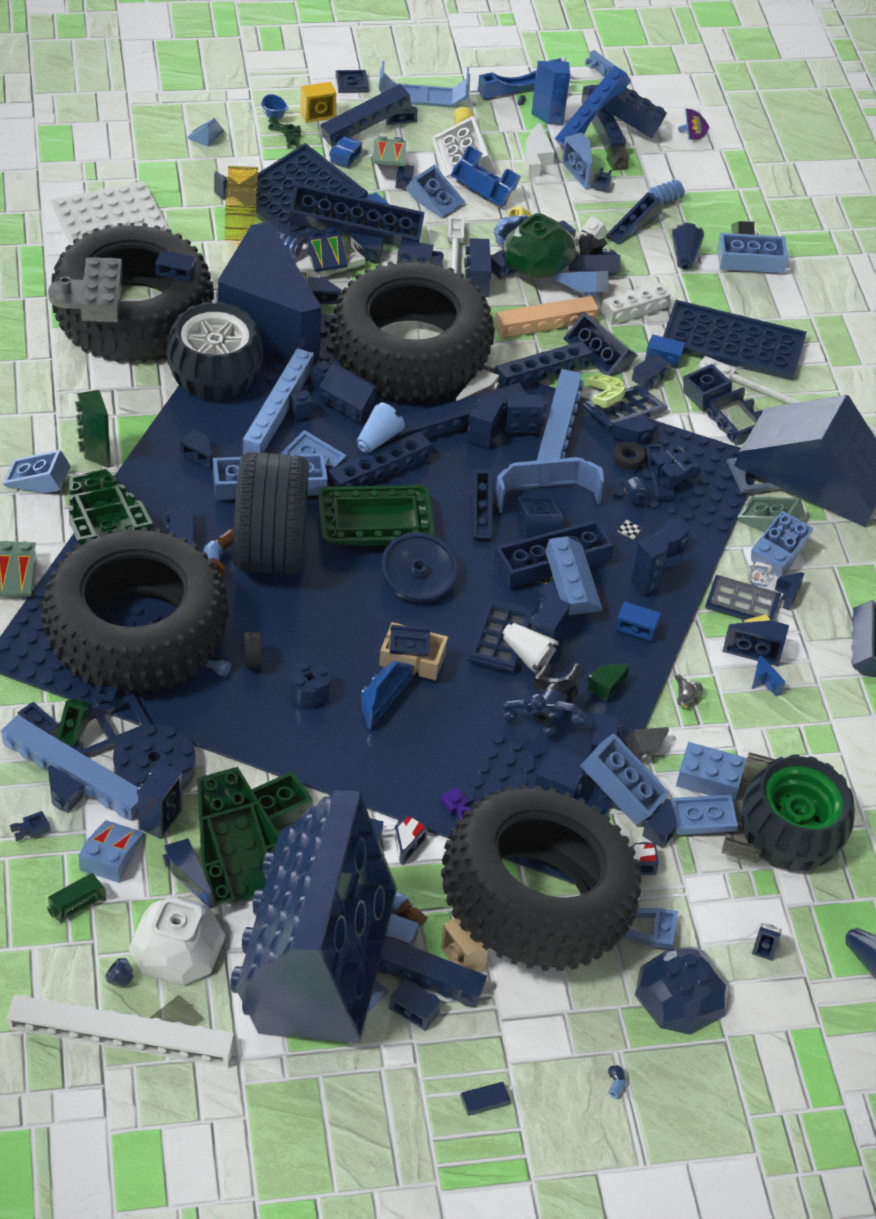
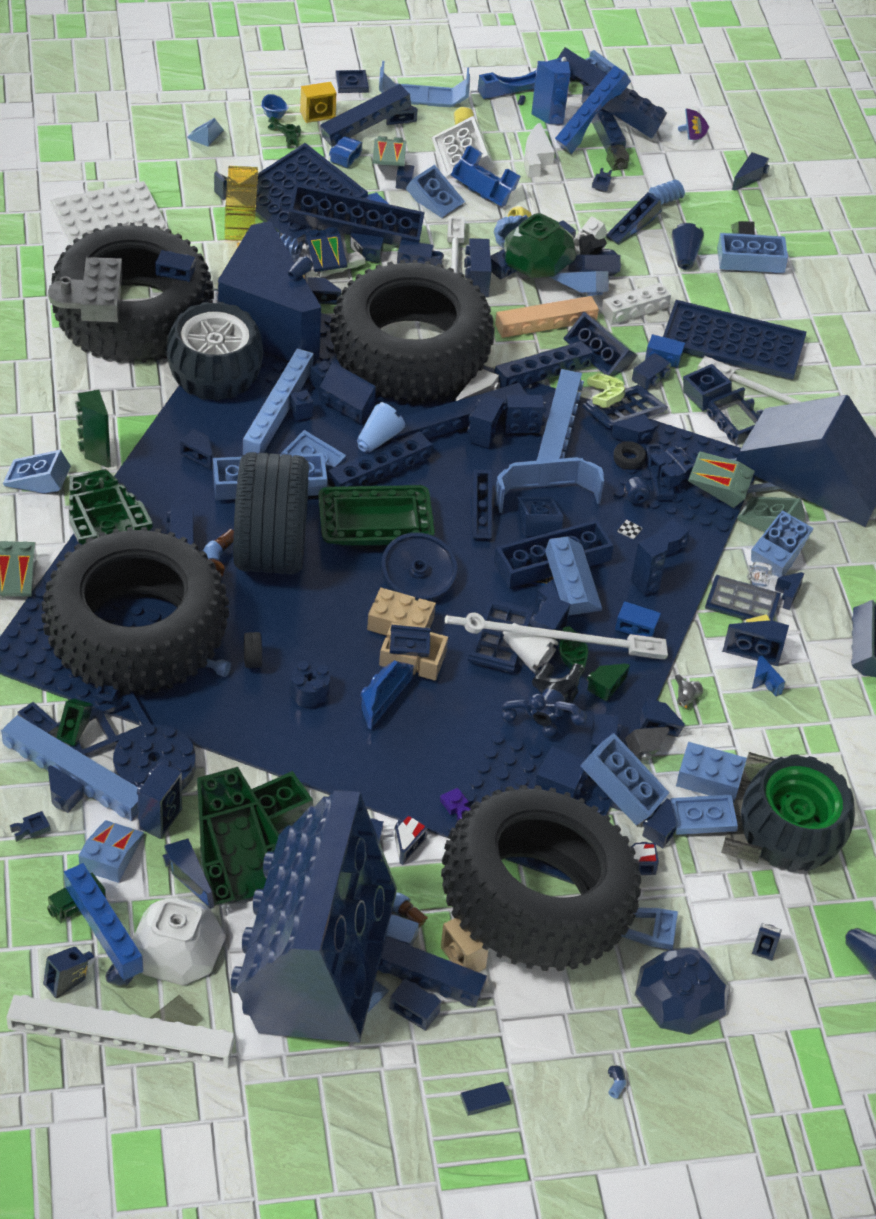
(66, 970): none -> dark blue torso
(103, 921): none -> blue brick
(301, 267): none -> dark blue cone
(399, 609): none -> tan piece
(573, 651): none -> dark green hat
(578, 158): medium blue slope -> none
(582, 69): none -> dark blue brick
(636, 644): none -> white bar
(659, 715): none -> dark blue slope
(721, 477): none -> sand green slope
(751, 171): none -> dark blue slope

